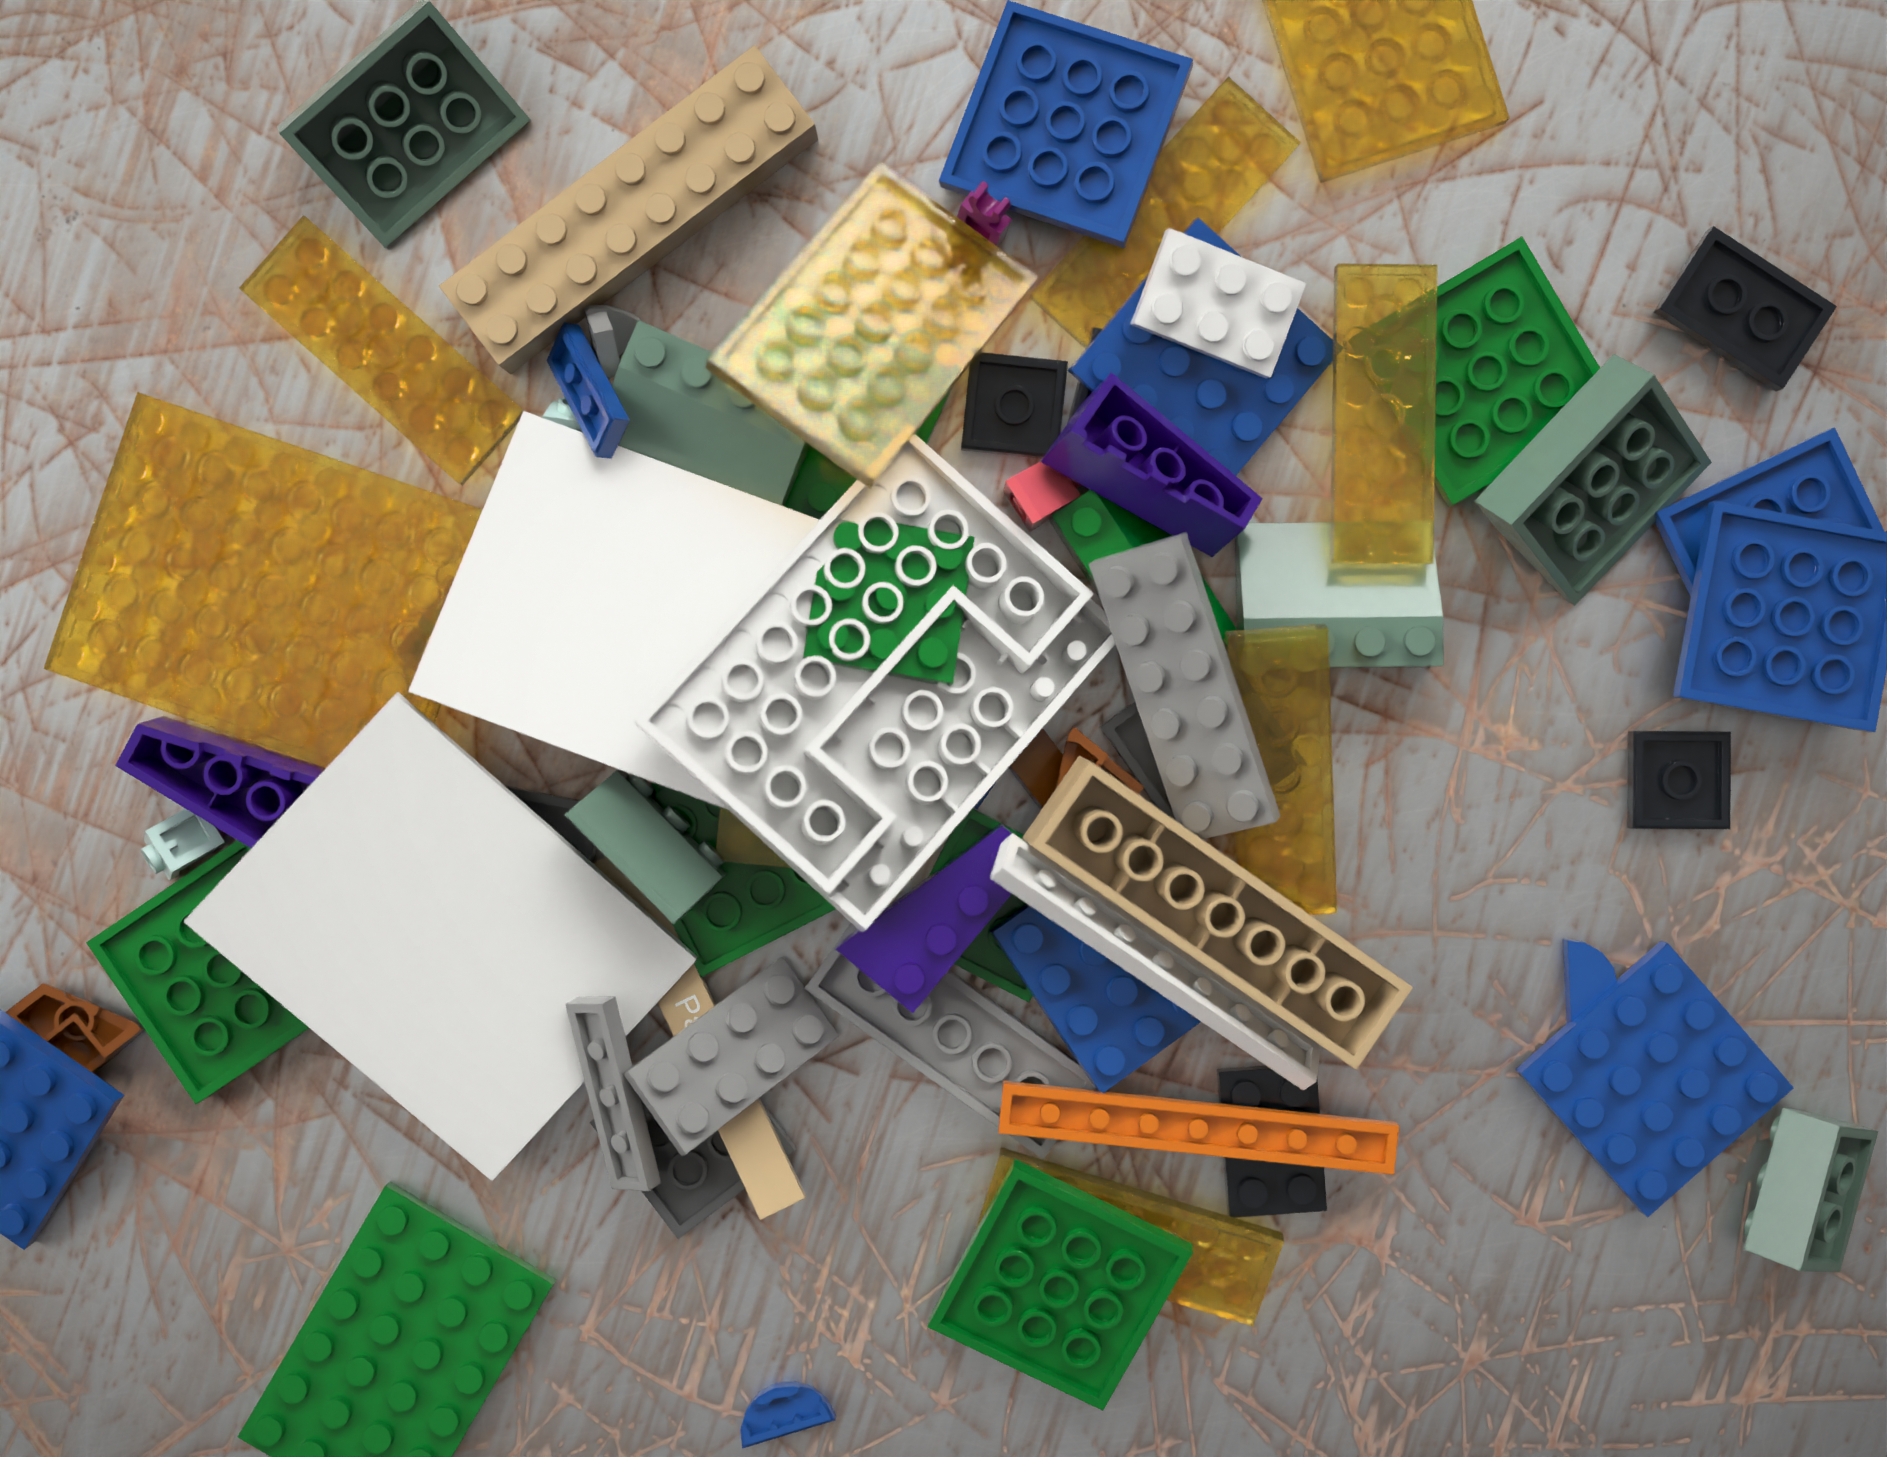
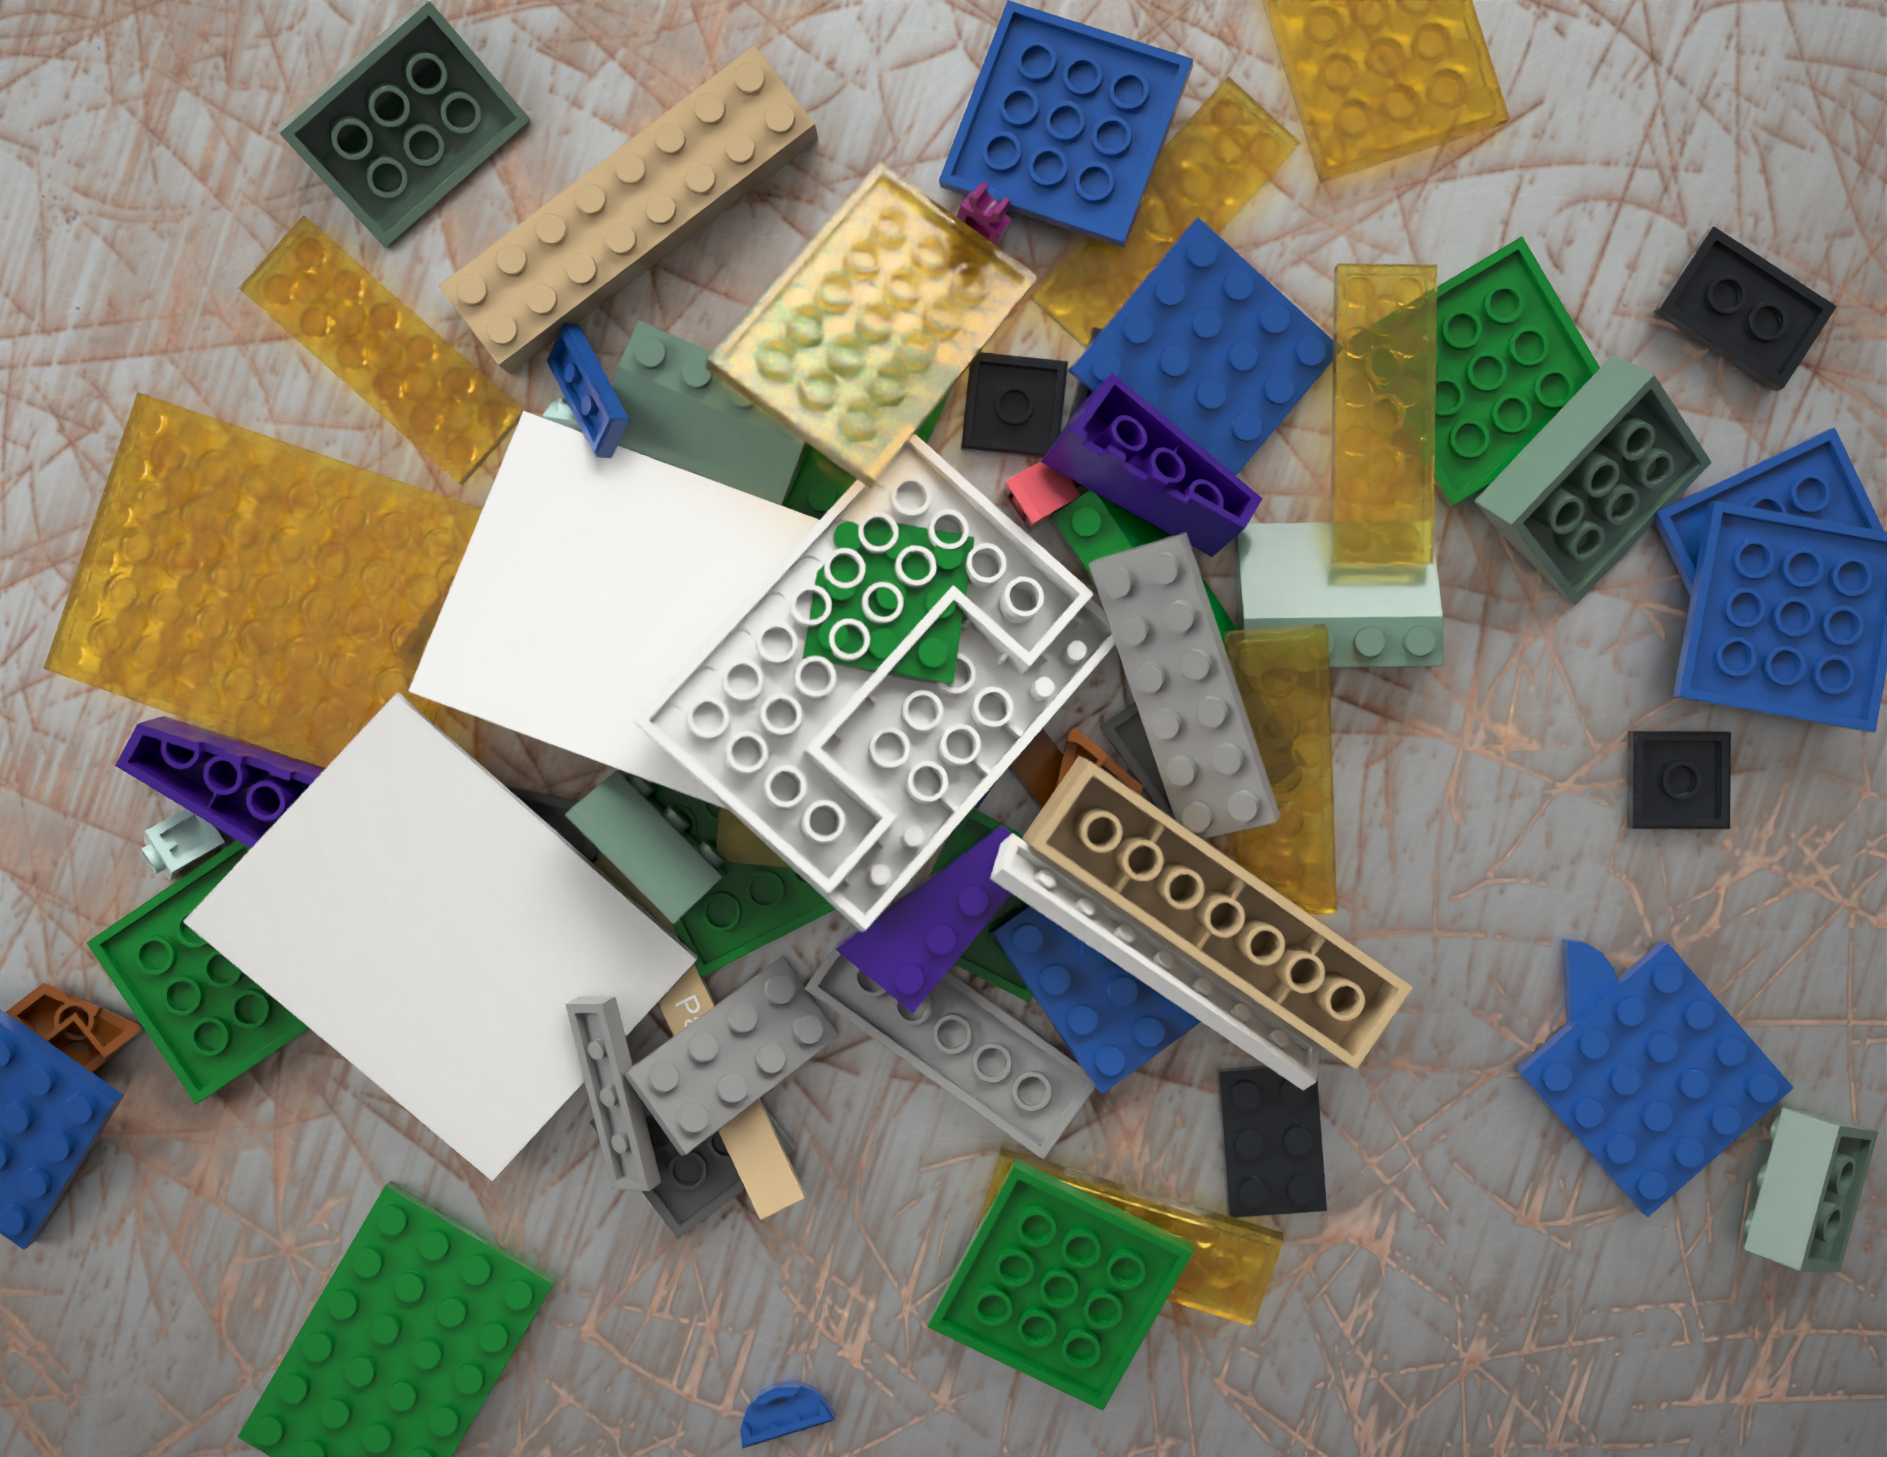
(609, 333): light grey tile -> none
(1198, 1127): orange plate -> none
(1218, 303): white plate -> none

